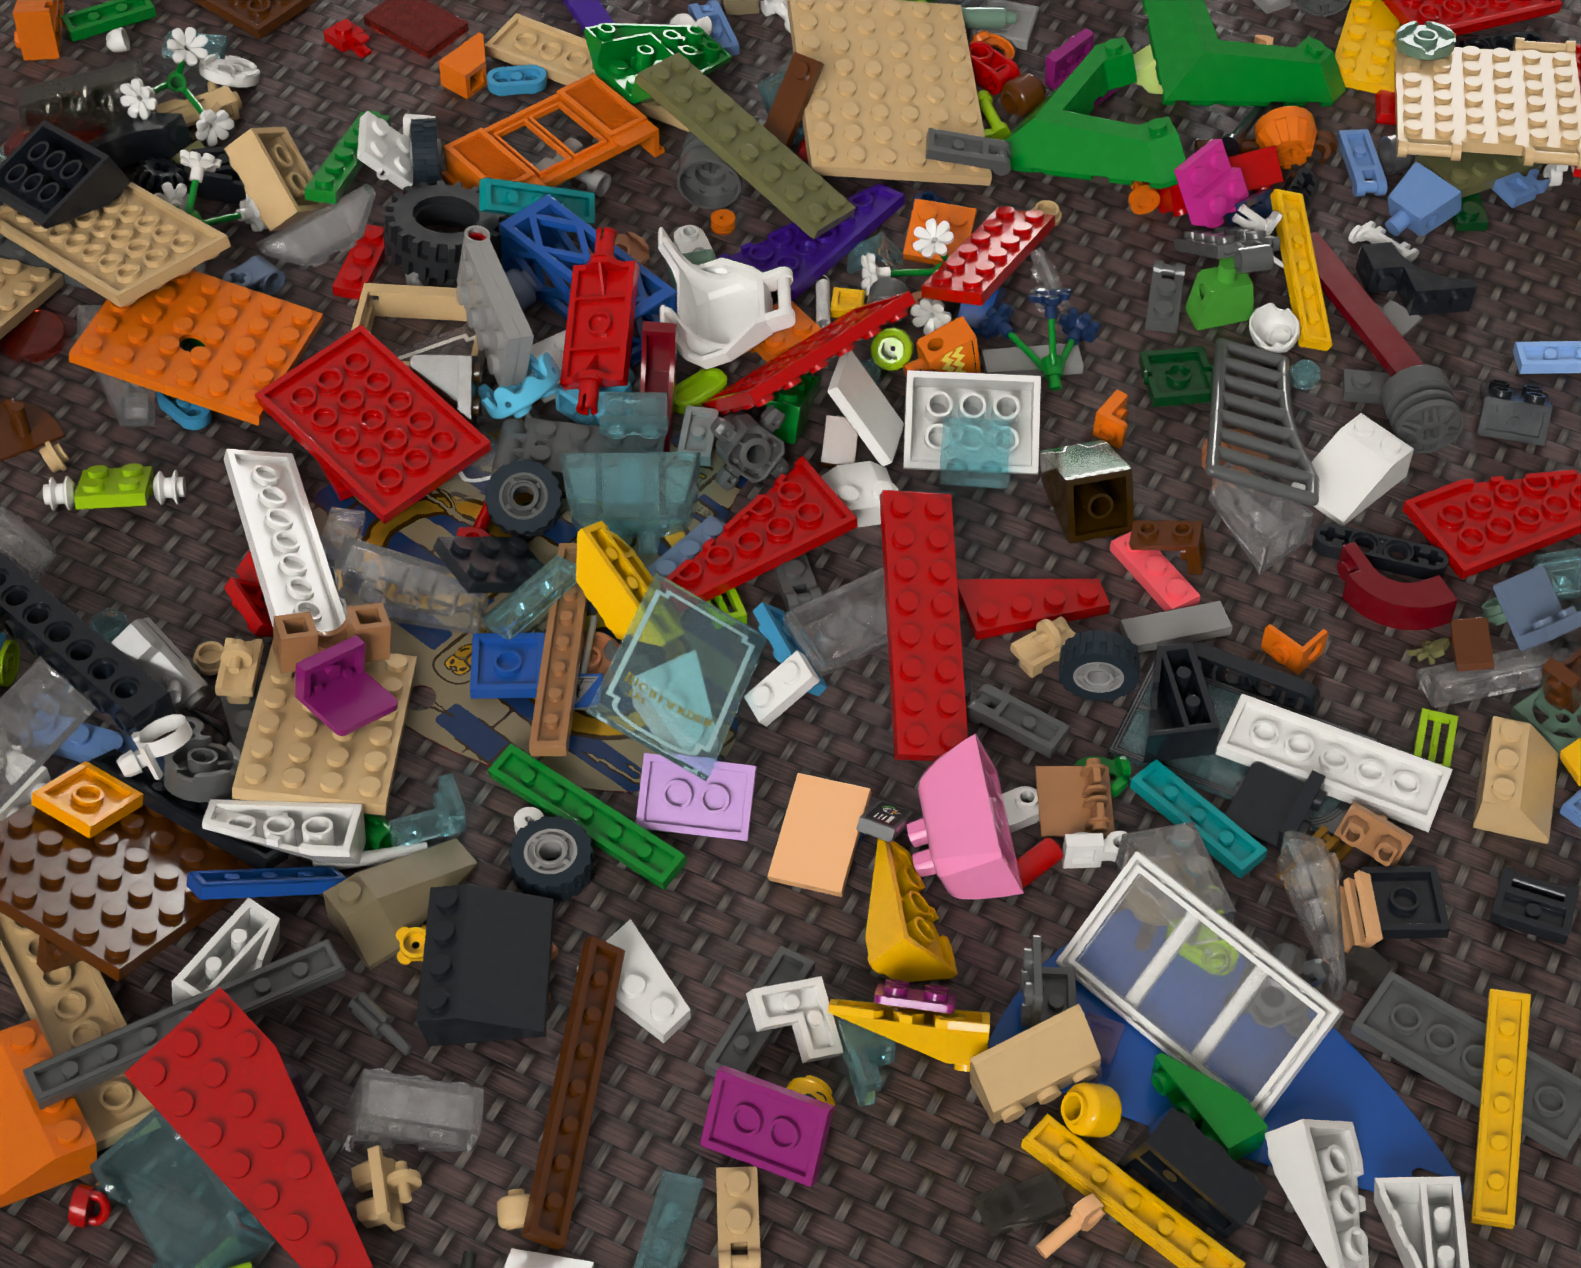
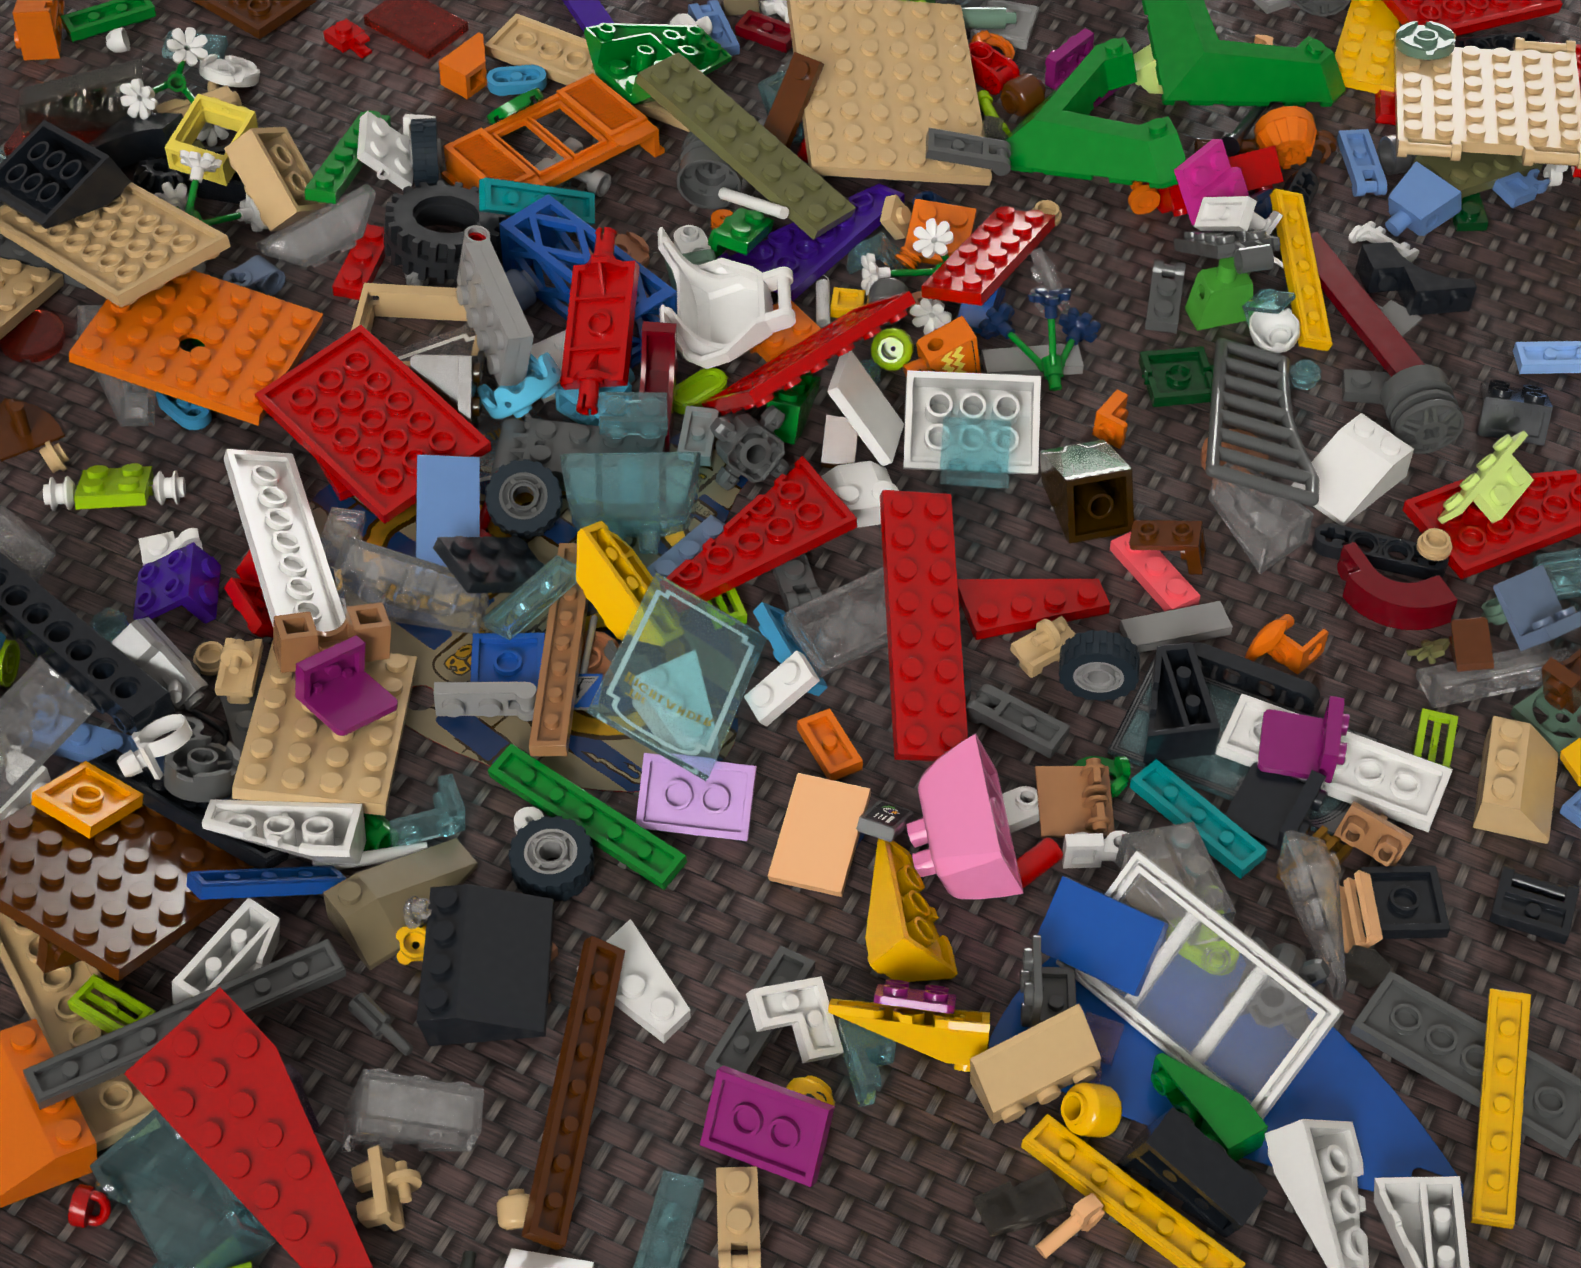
(100, 1020): none -> lime tile
(162, 544): none -> white plate
(180, 578): none -> dark purple bracket
(215, 112): none -> light yellow window
(416, 911): none -> clear arm
(446, 501): none -> medium blue piece
(485, 699): none -> light grey plate
(515, 105): none -> green tile
(740, 232): none -> green bracket
(753, 203): none -> white bar
(765, 31): none -> dark red plate
(829, 745): none -> orange plate
(895, 217): none -> tan plate
(908, 258): none -> orange piece
(993, 128): none -> clear smoke piece
(1101, 936): none -> blue tile
(1225, 213): none -> white plate
(1267, 302): none -> clear light blue bracket
(1269, 637): none -> orange bar
(1303, 743): none -> magenta bracket
(1434, 544): none -> tan plate
(1495, 484): none -> yellowish green bracket

